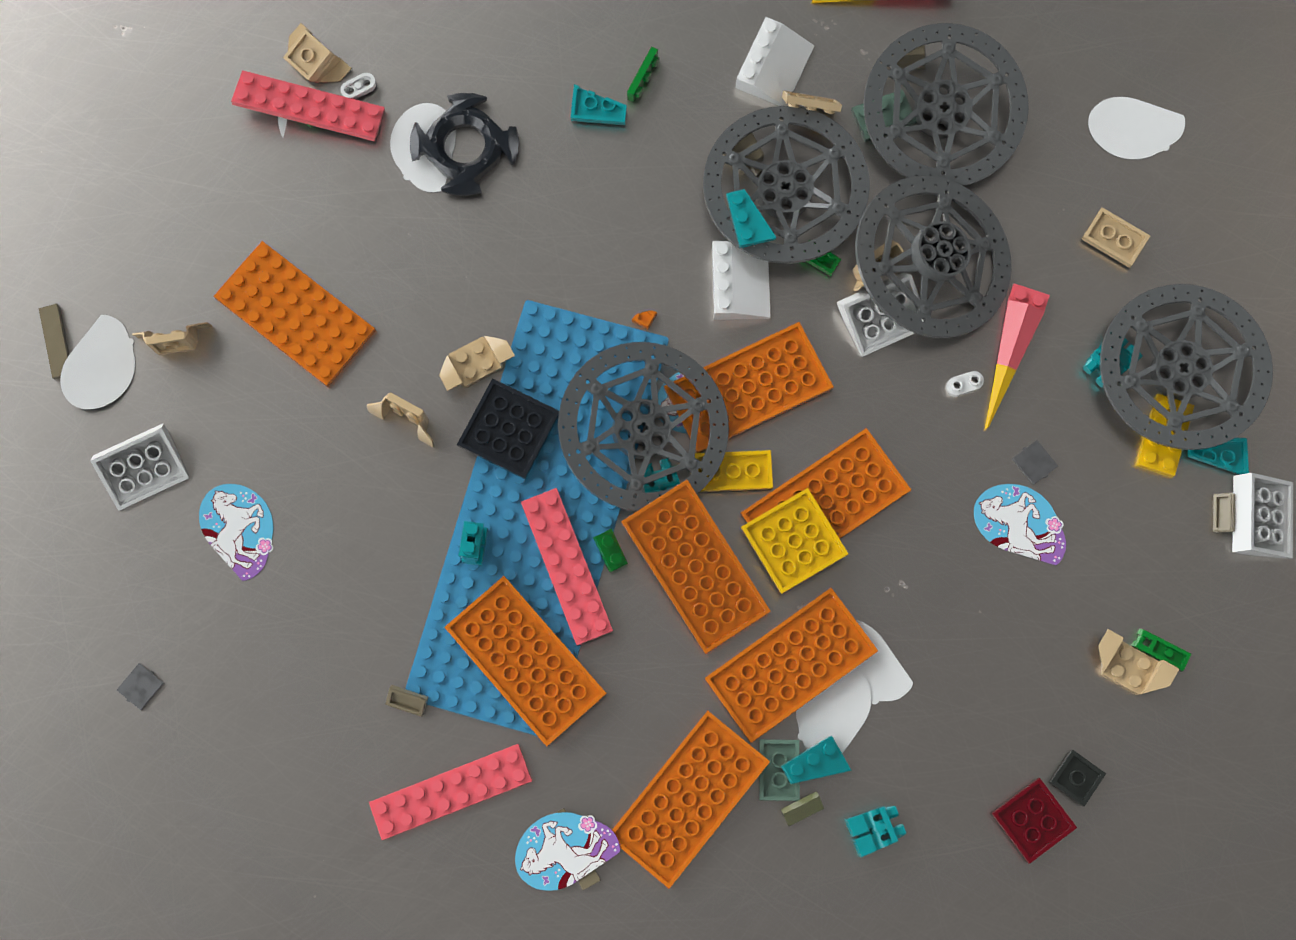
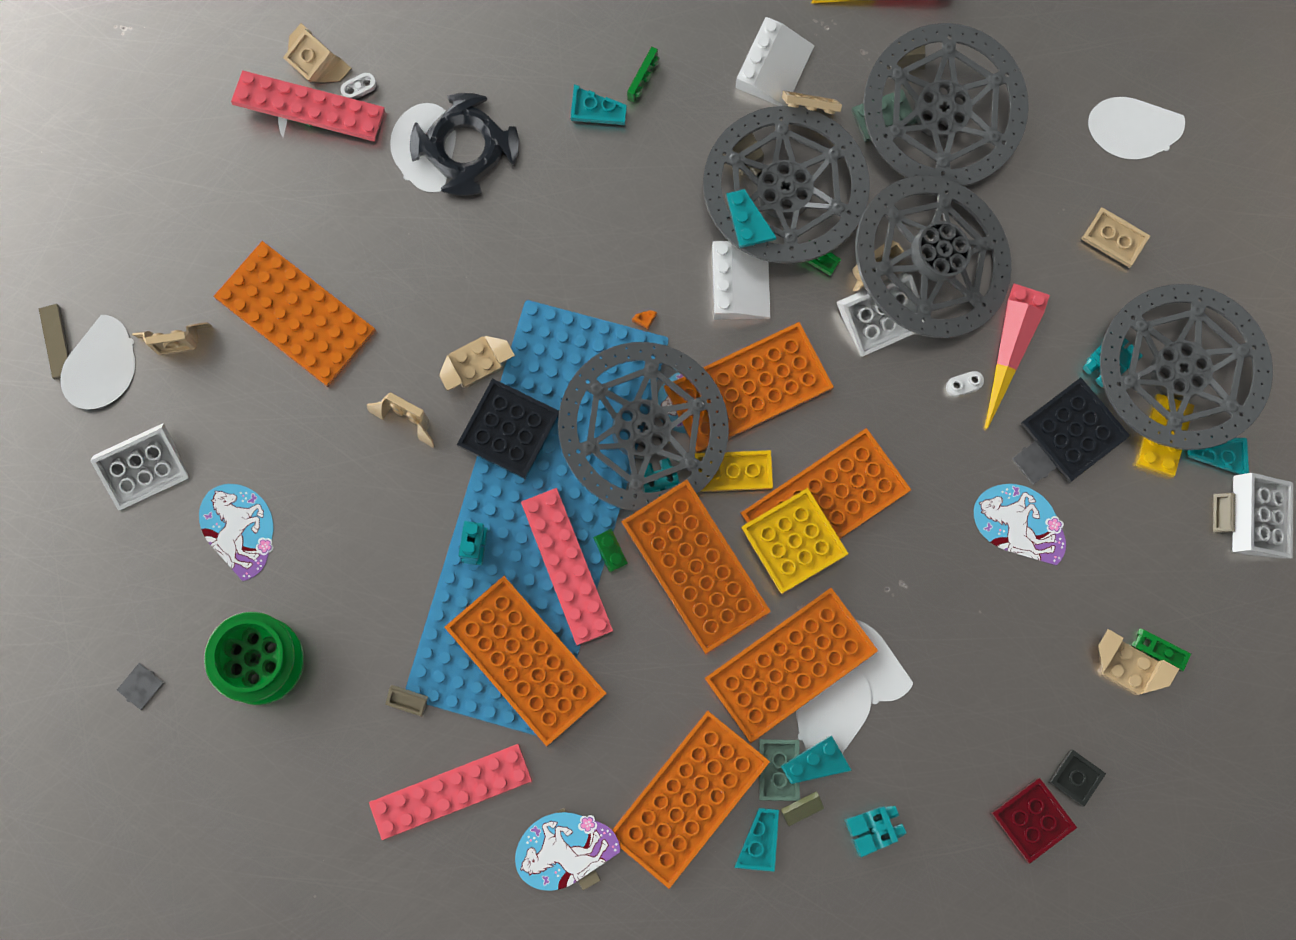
(238, 630): none -> green wheel
(761, 842): none -> teal wing
(1075, 429): none -> black plate

